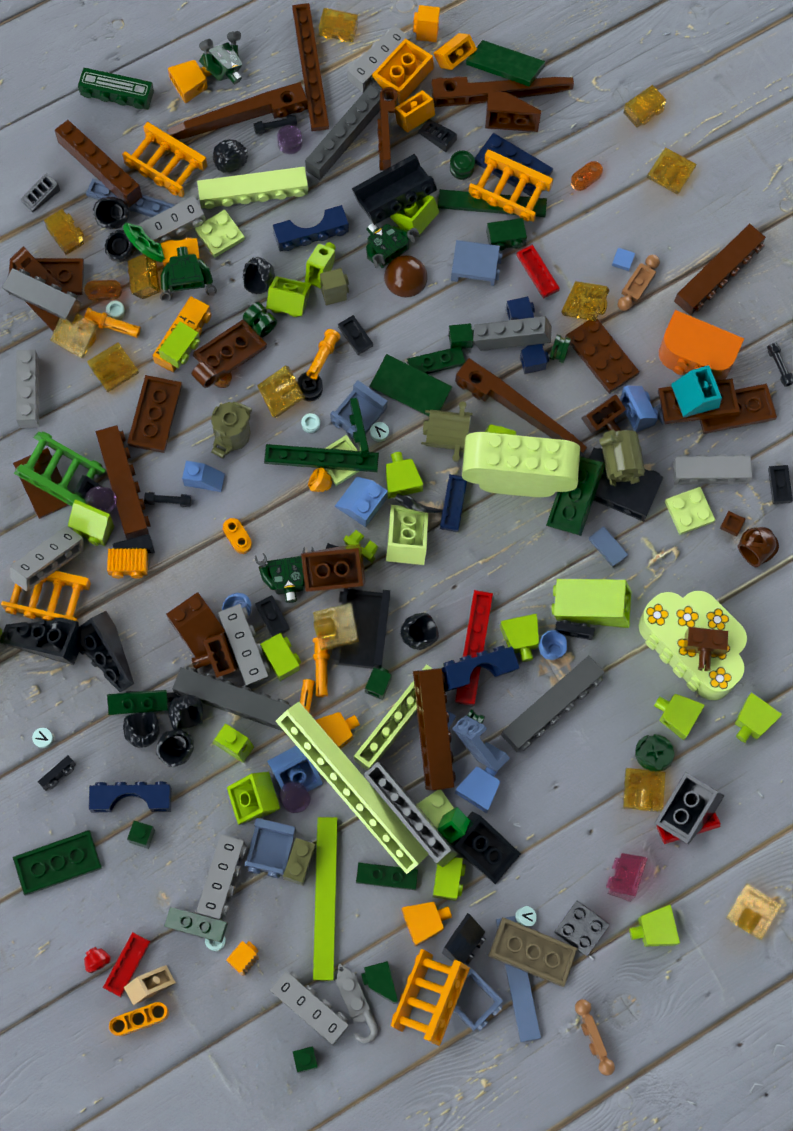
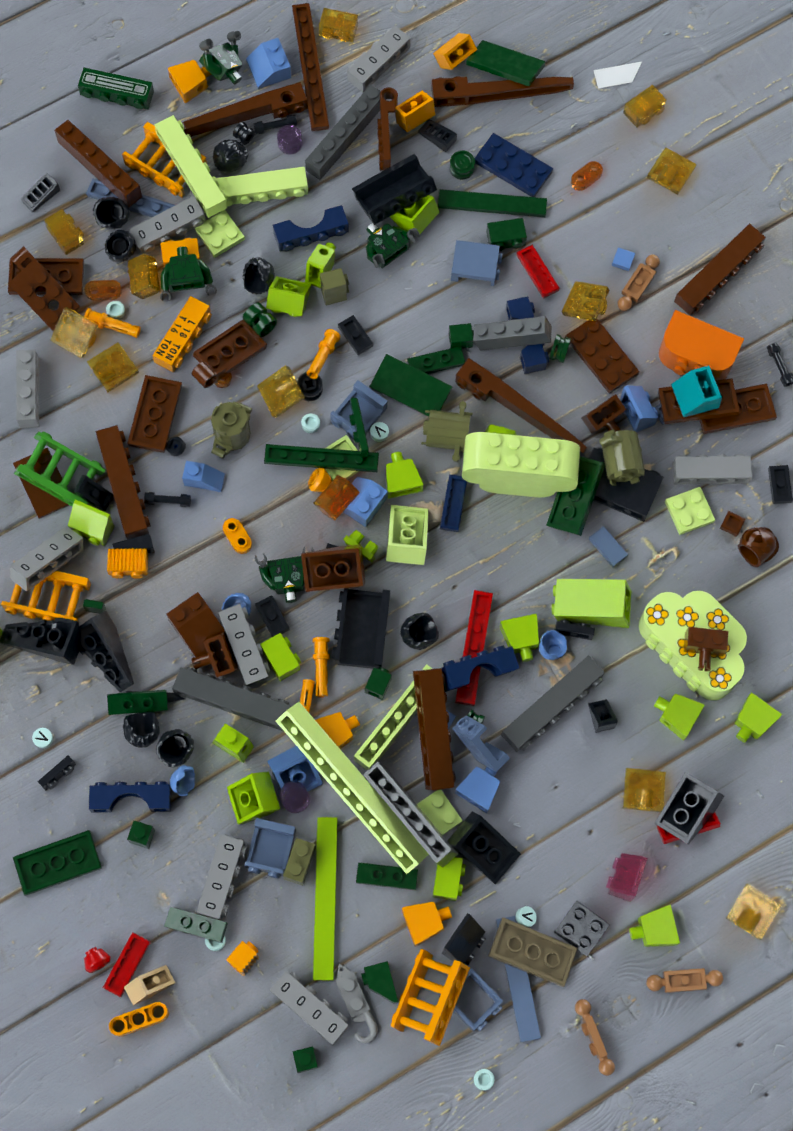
(42, 295): brick -> none
(94, 606): none -> dark green tile
(101, 498): clear purple wheel -> none
(143, 242): green tile -> none
(175, 446): none -> black tile
(179, 345): lime brick -> none
(182, 780): none -> medium blue hair
(185, 712): black hair -> none
(191, 166): none -> yellowish green brick
(243, 133): none -> black wheel
(269, 63): none -> medium blue slope
(335, 626): clear yellow plate -> none
(336, 497): none -> clear orange brick
(404, 69): light orange slope -> none
(405, 276): reddish brown piece -> none
(409, 503): black bar -> none
(426, 23): light orange brick -> none
(453, 825): green brick -> none
(484, 1079): none -> light aqua tile
(509, 168): light orange fence -> none
(510, 113): reddish brown slope -> none
(602, 716): none -> black slope
(616, 75): none -> white sticker
(654, 753): dark green tile -> none
(684, 980): none -> medium nougat plate

